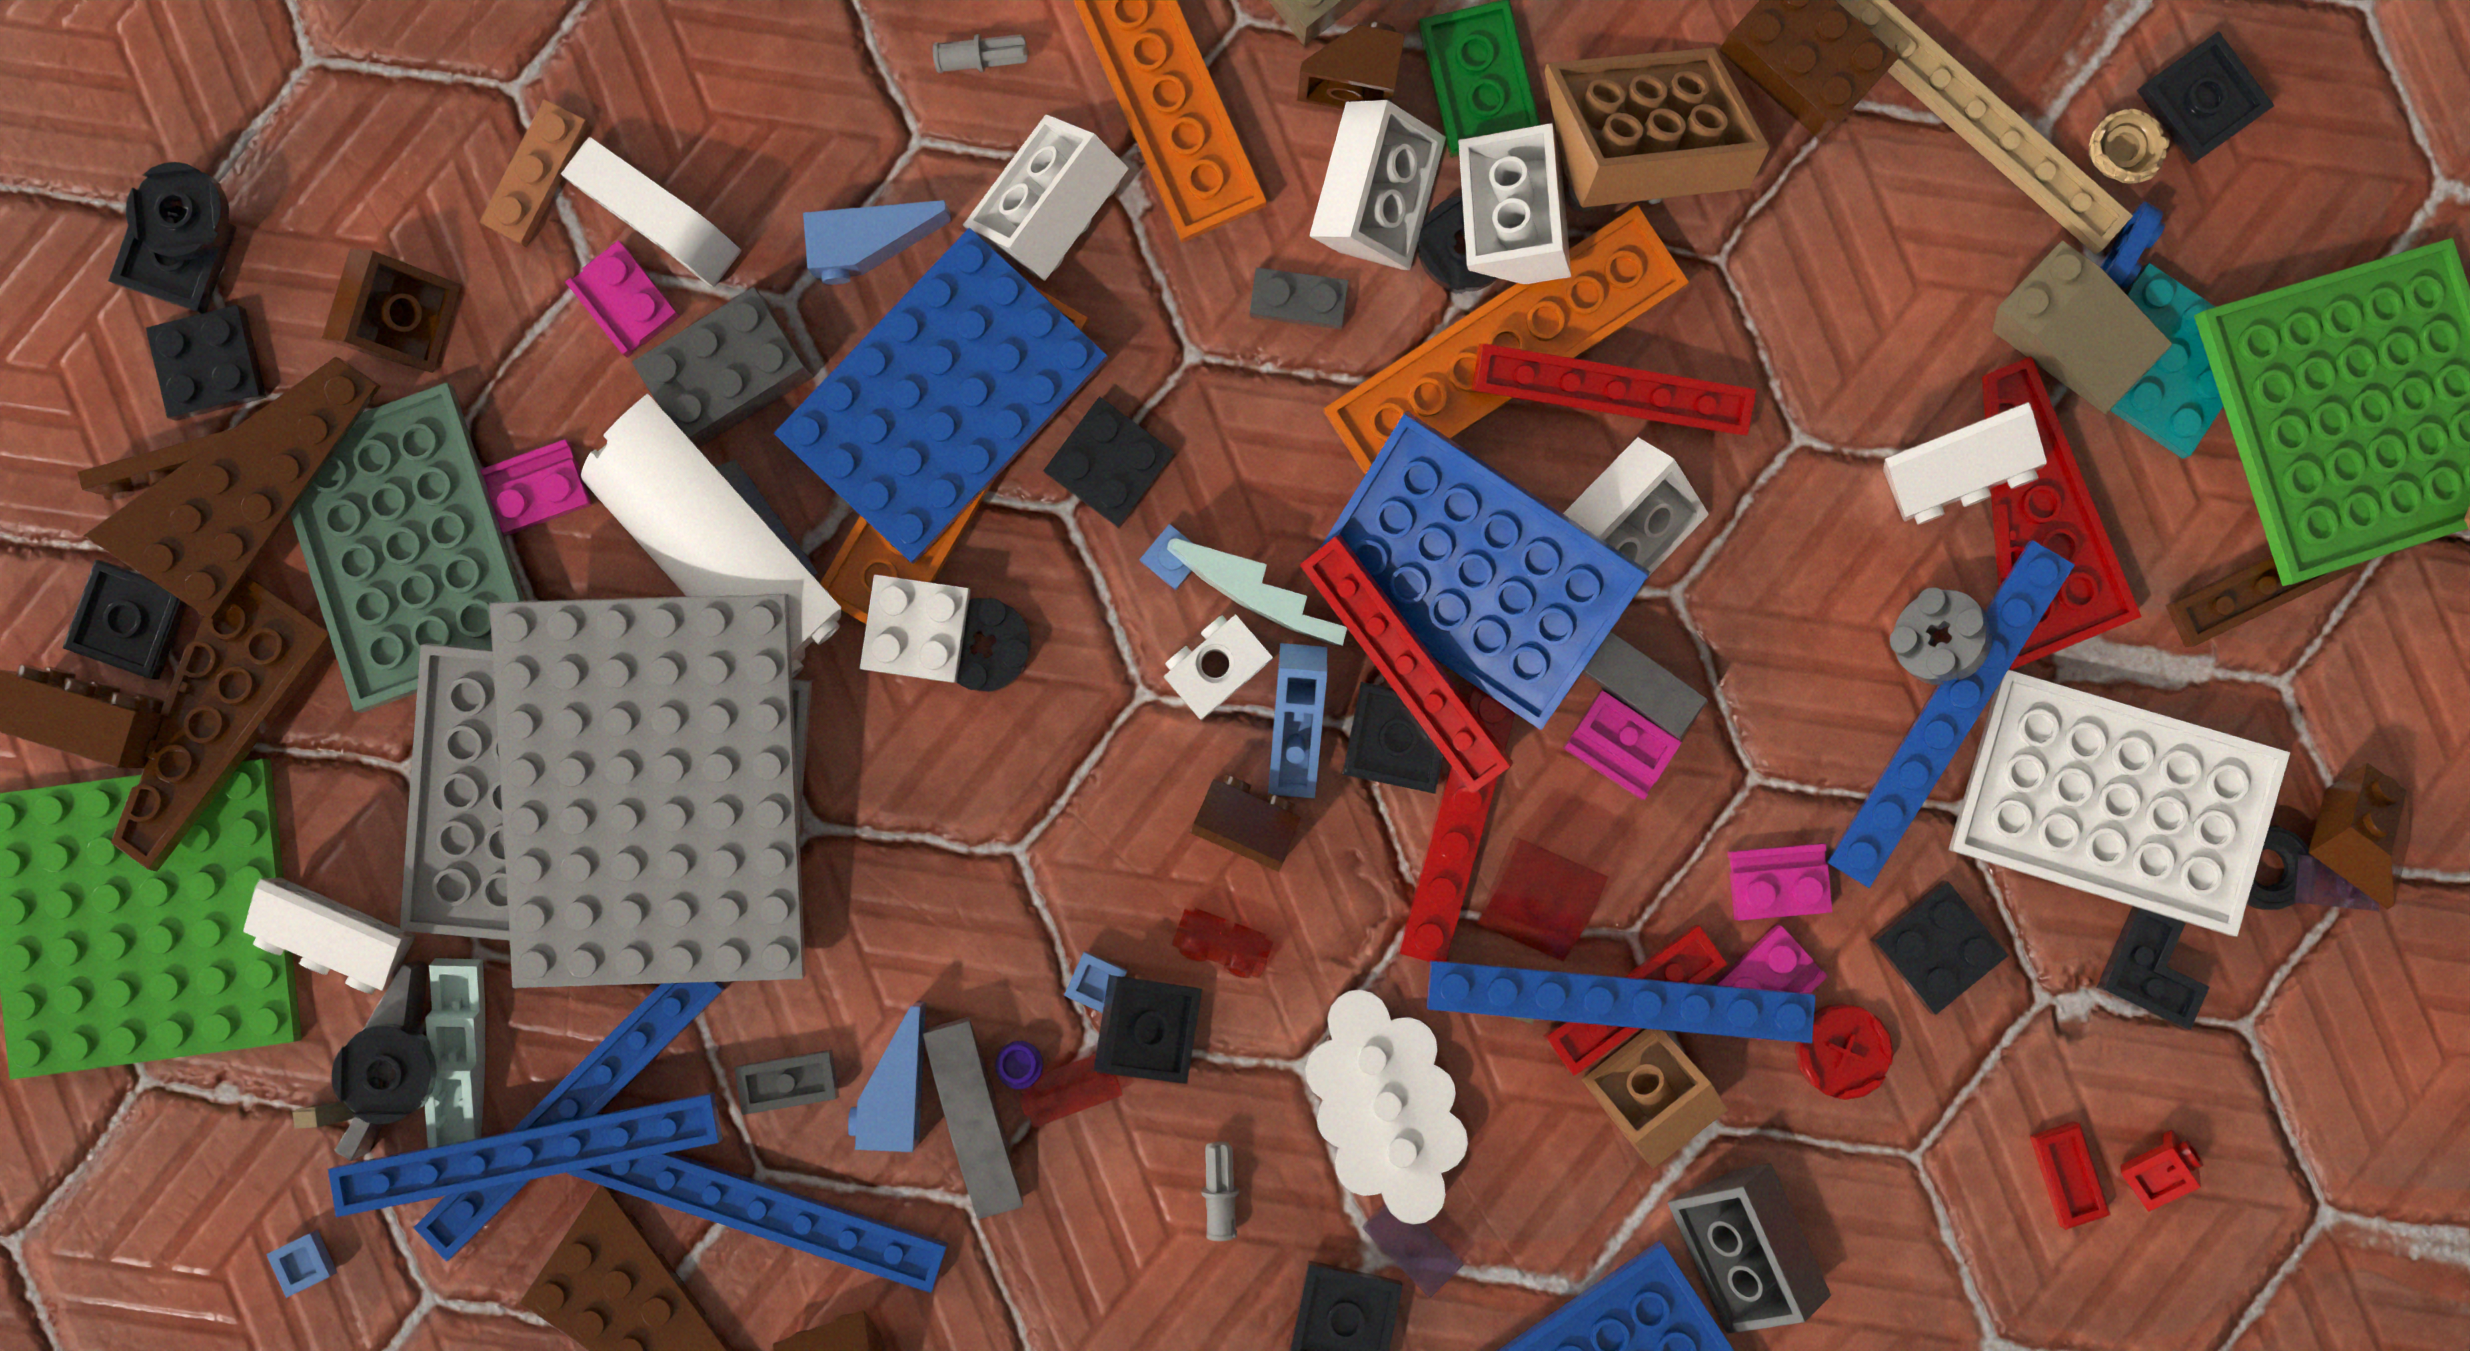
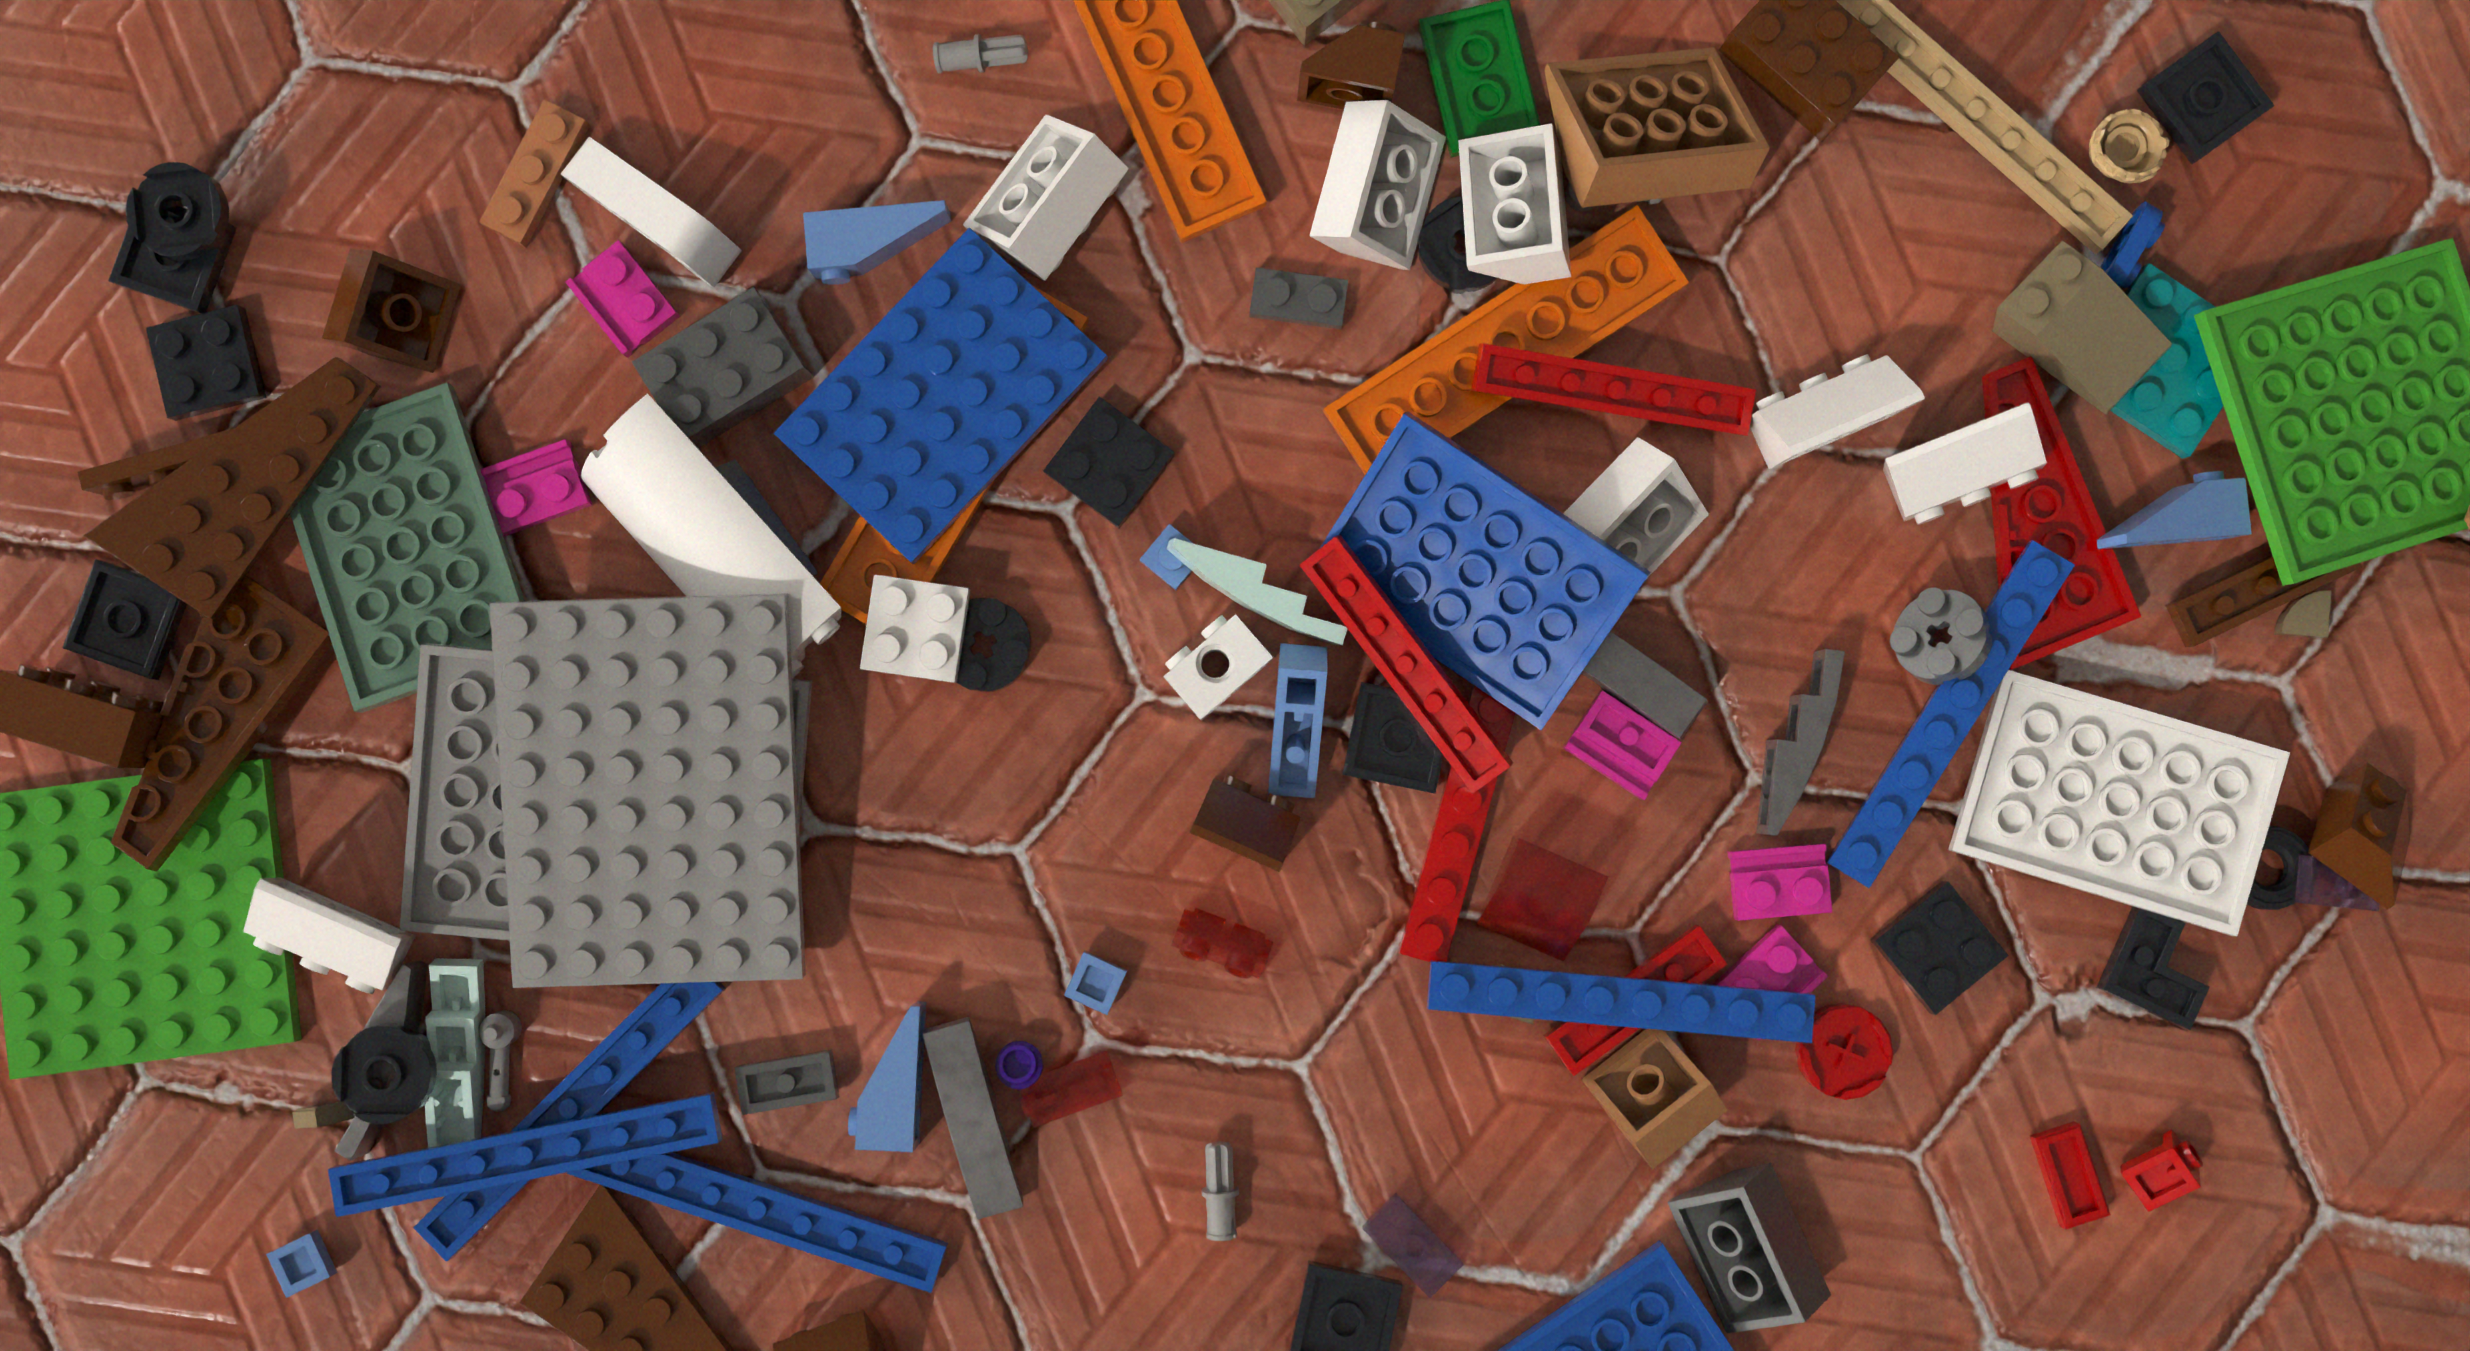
(497, 1033): none -> light grey piece
(1147, 1029): black plate -> none
(1386, 1106): white plate -> none
(1792, 760): none -> flat silver slope
(1831, 408): none -> white slope
(2187, 513): none -> medium blue slope
(2306, 616): none -> dark tan tile

